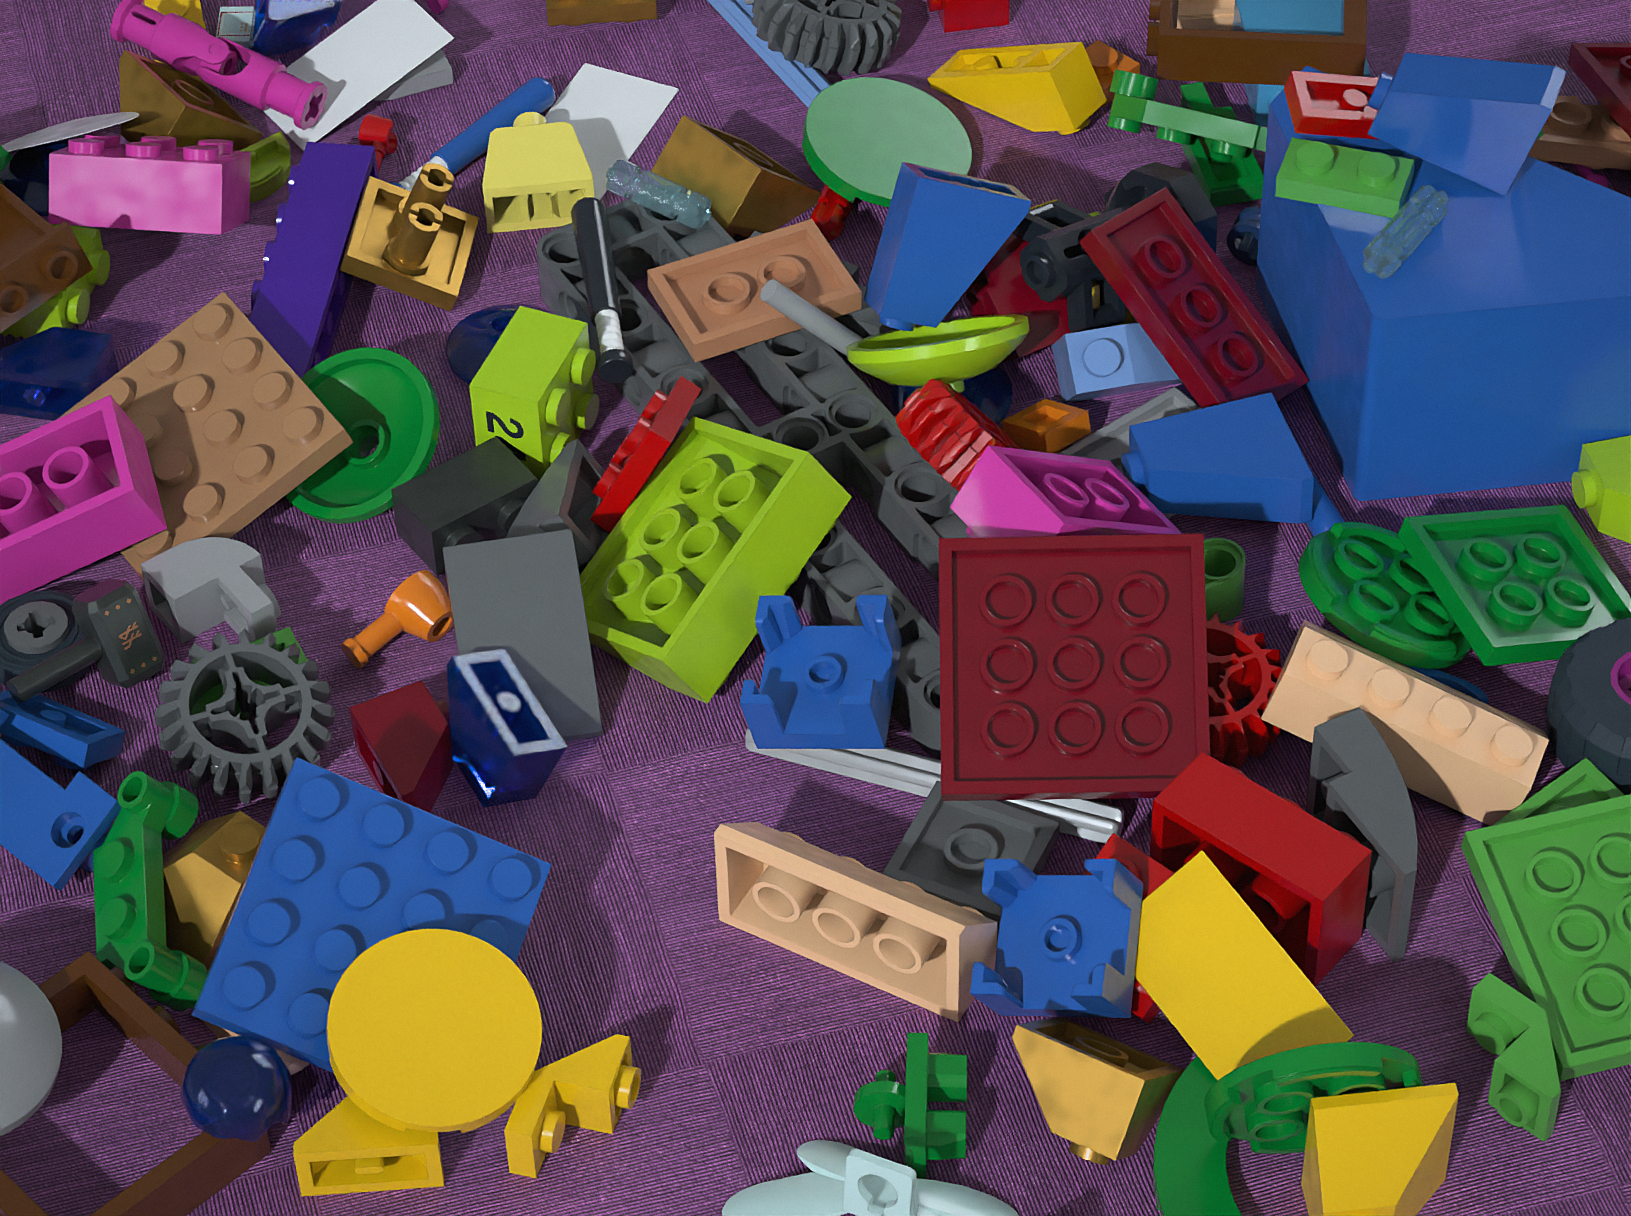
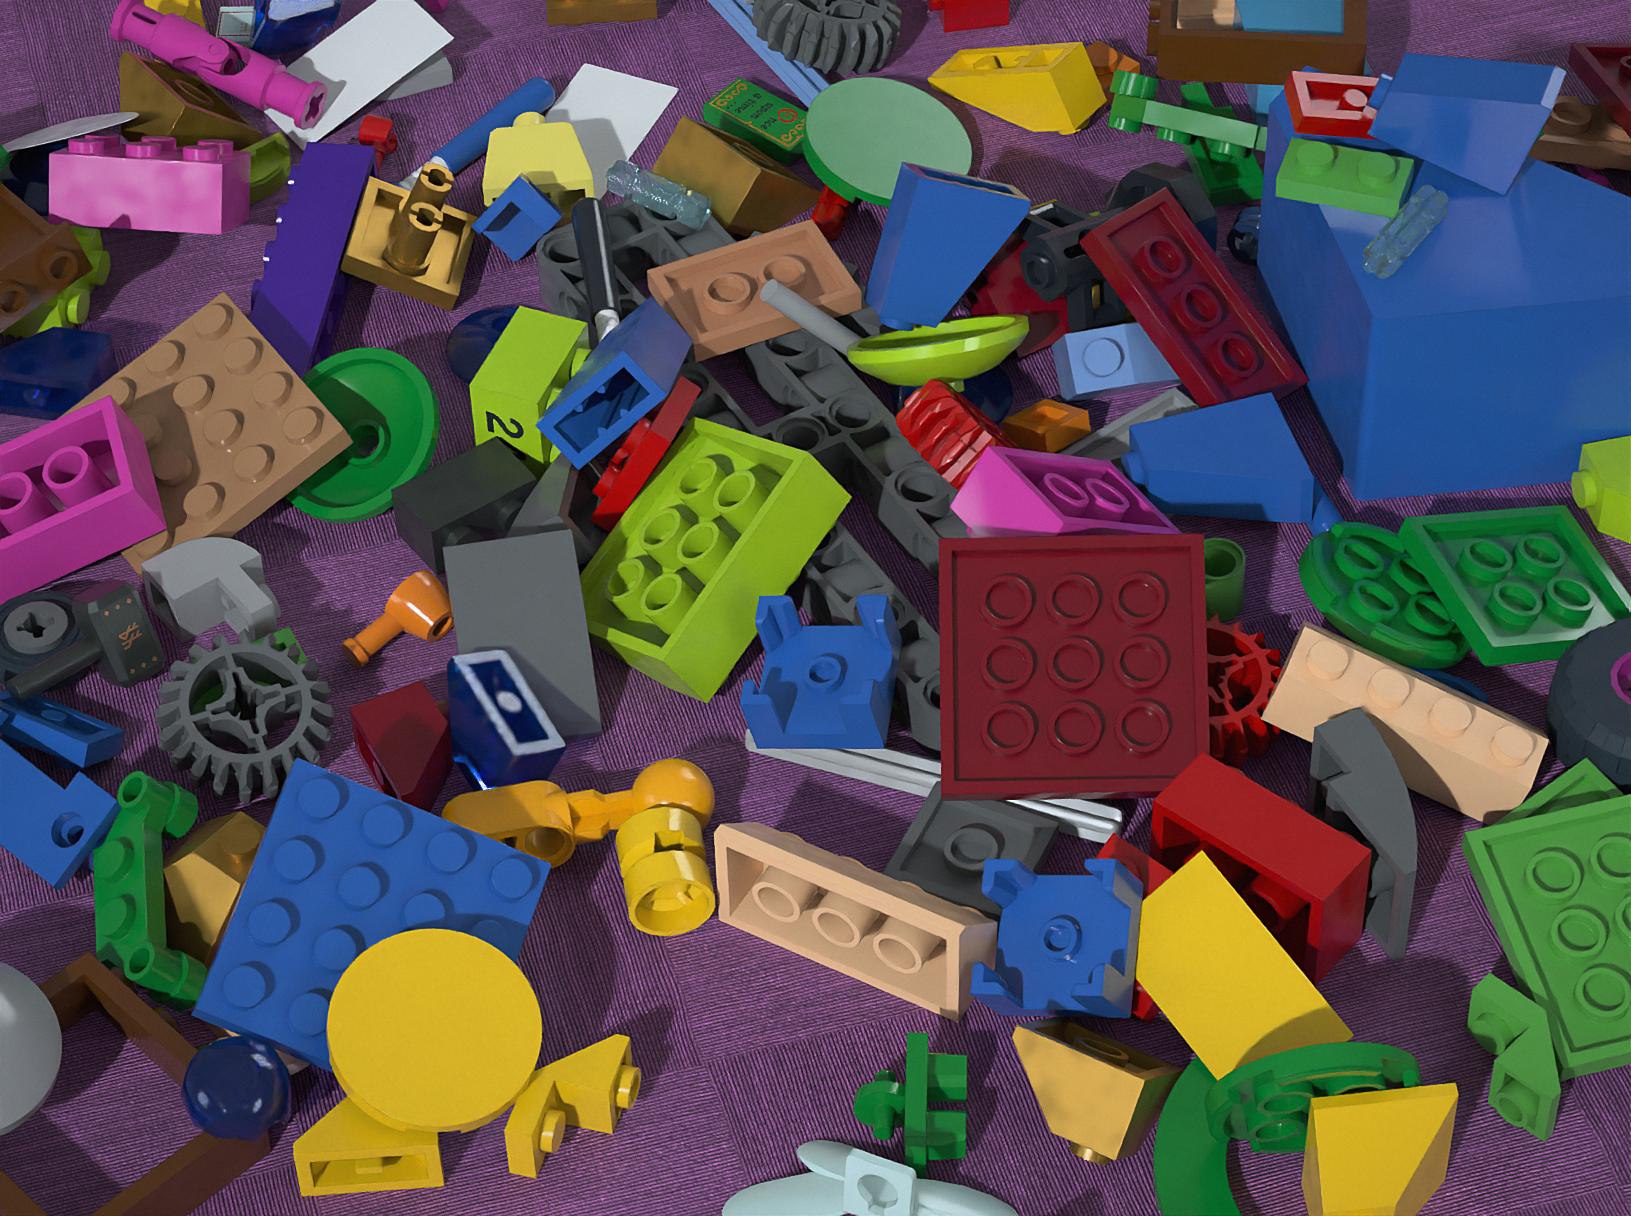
(518, 217): none -> blue panel
(550, 823): none -> light orange beam
(617, 383): none -> blue slope
(665, 871): none -> yellow wheel
(759, 119): none -> green tile

